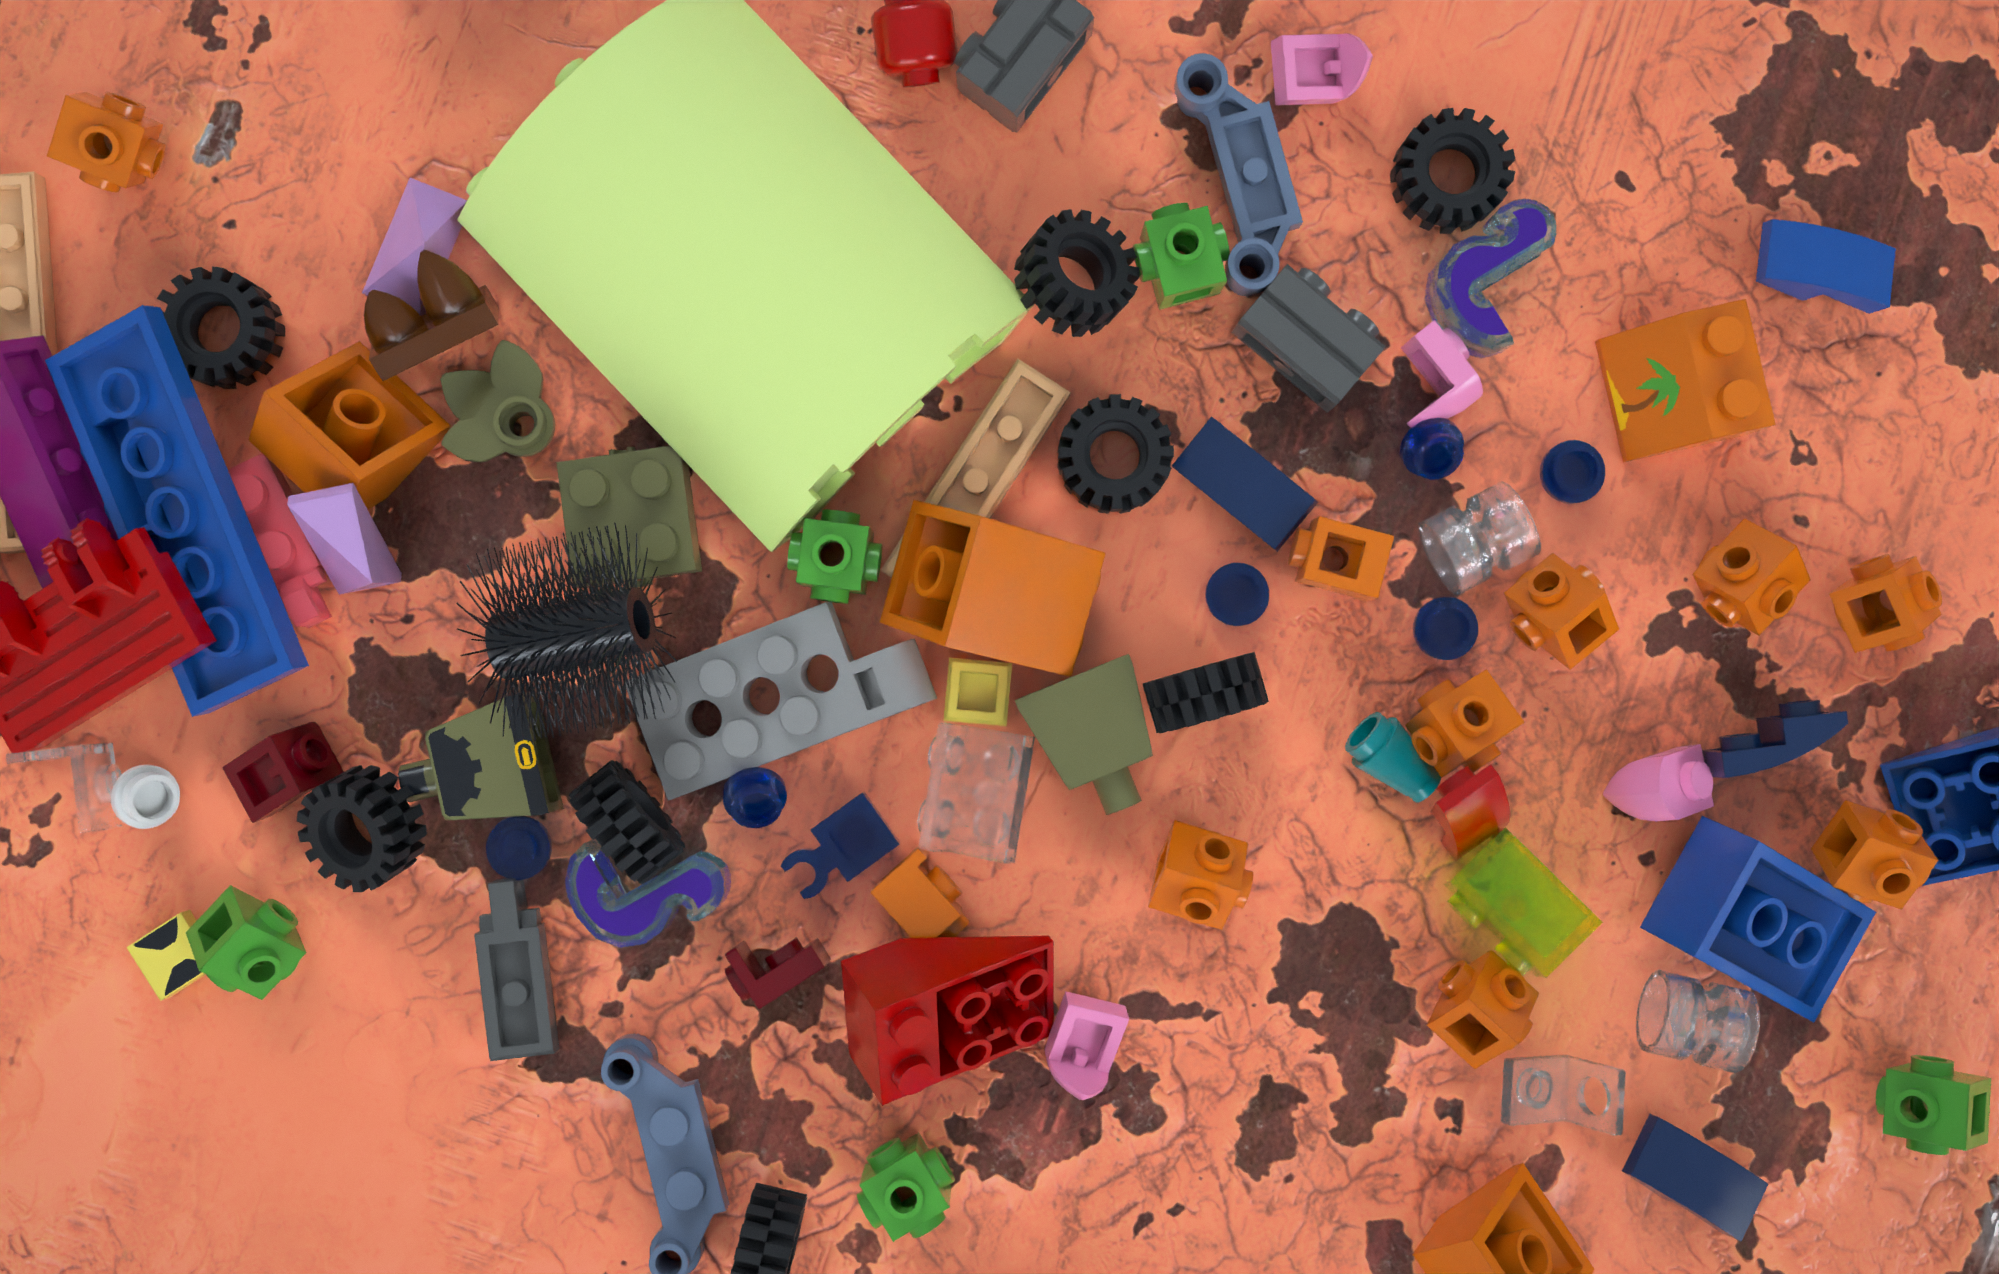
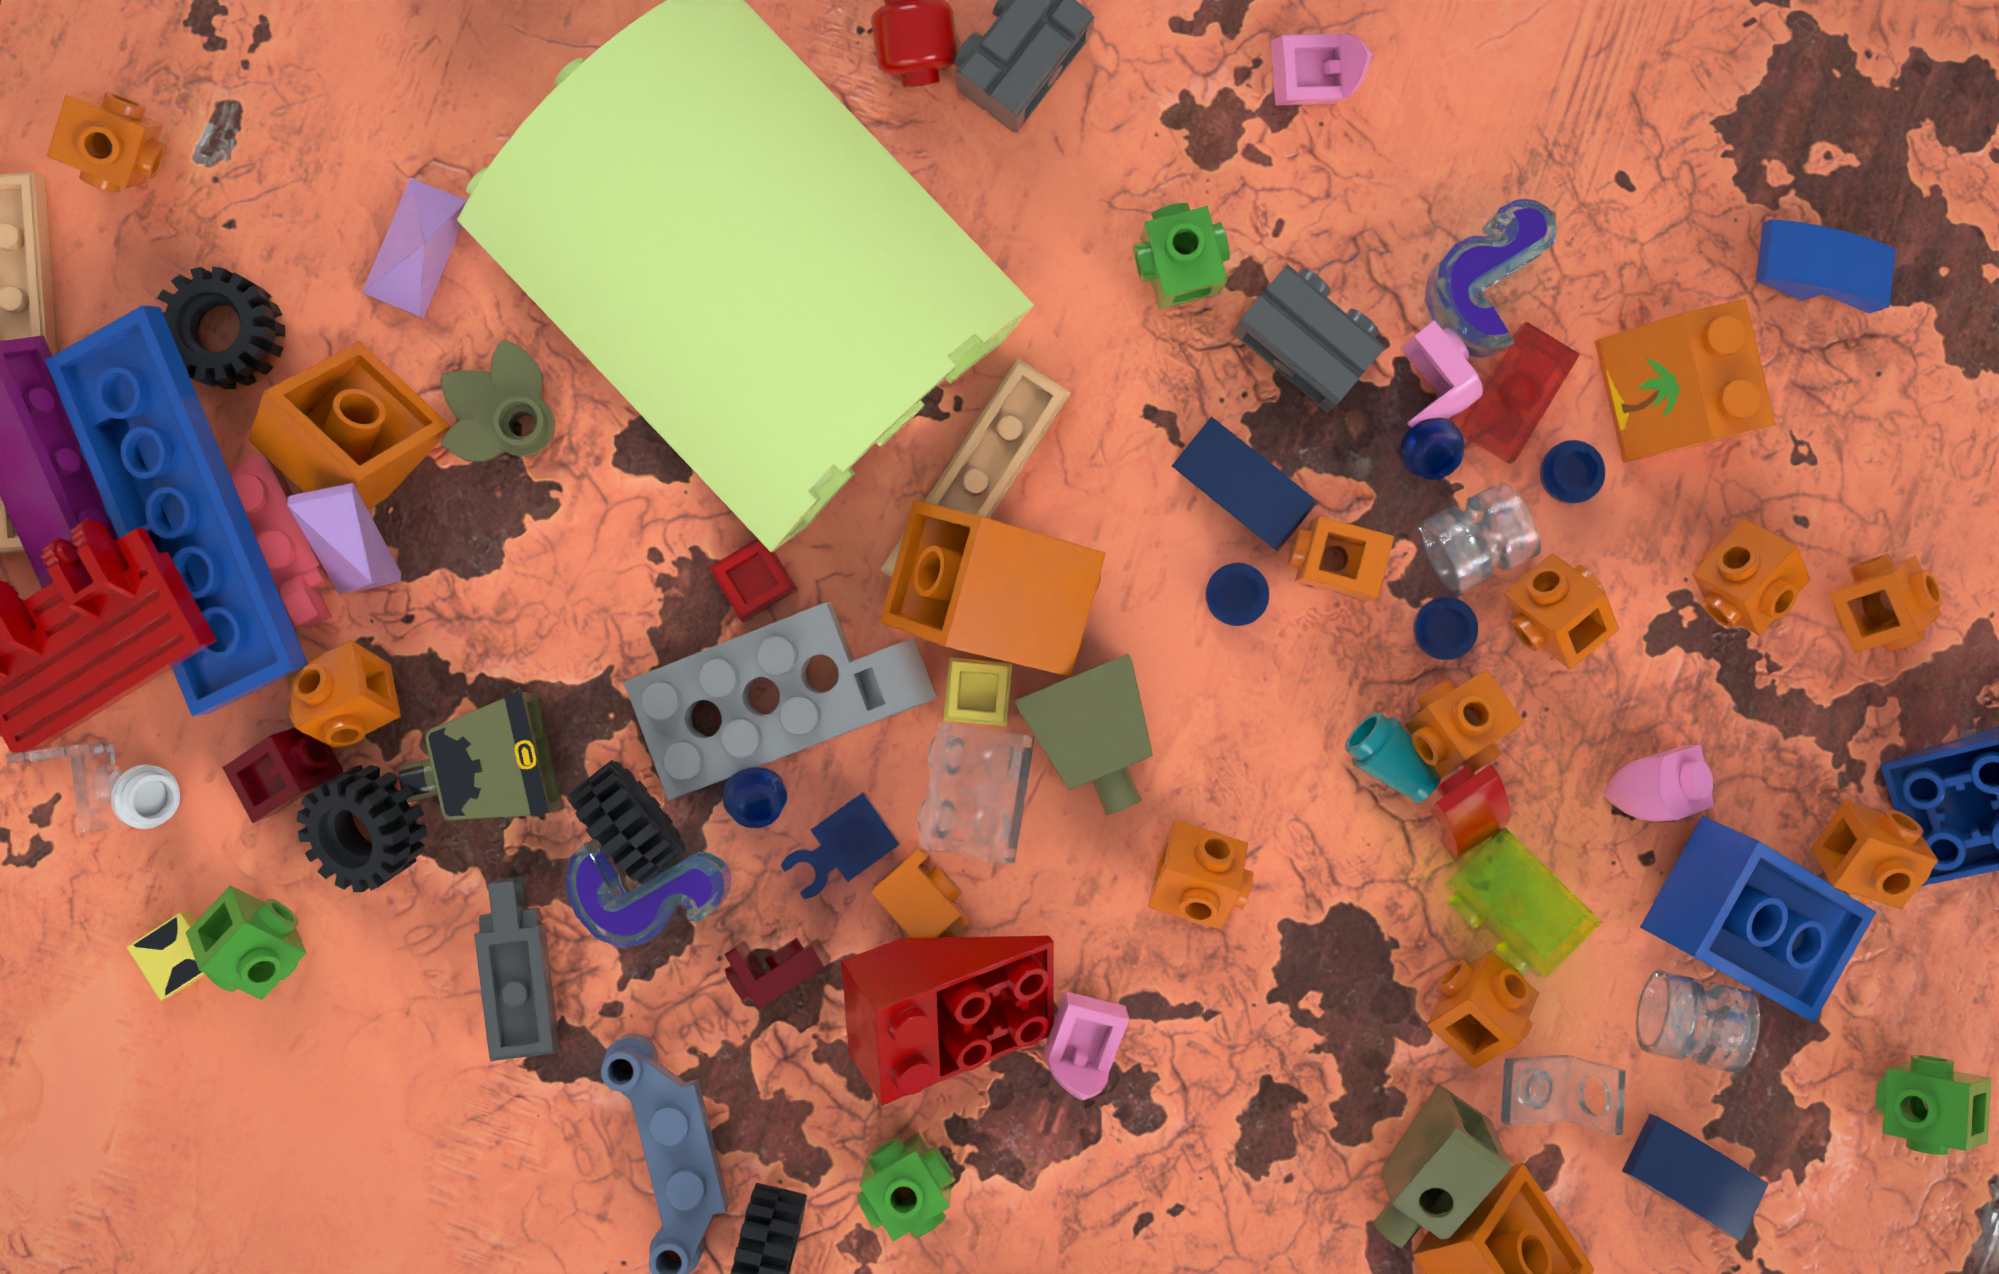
(343, 695): none -> orange brick
(454, 314): reddish brown tile -> none
(519, 847): clear blue plate -> none
(569, 633): black piece -> none
(635, 489): olive plate -> none
(753, 579): none -> red tile
(858, 566): bright green brick -> none
(1092, 249): black tyre -> none
(1121, 416): black tyre -> none
(1205, 693): black tyre -> none
(1249, 168): sand blue plate -> none
(1440, 1169): none -> olive torso
(1473, 140): black tyre -> none
(1518, 392): none -> clear red plate
(1778, 739): dark blue slope -> none

